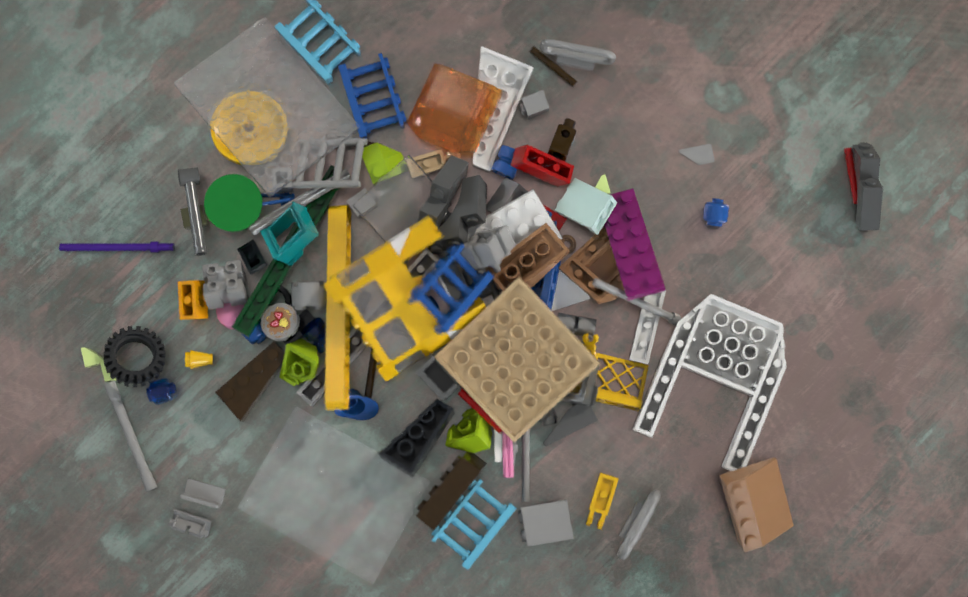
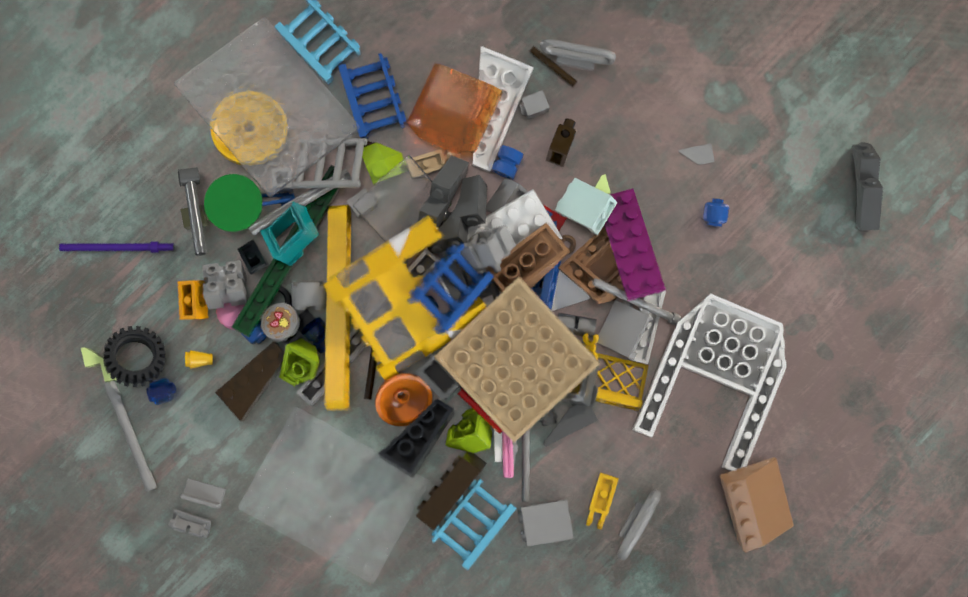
(359, 407): blue piece -> none
(404, 408): none -> orange dish
(542, 165): red brick -> none
(624, 328): none -> light grey panel
(851, 173): red piece -> none

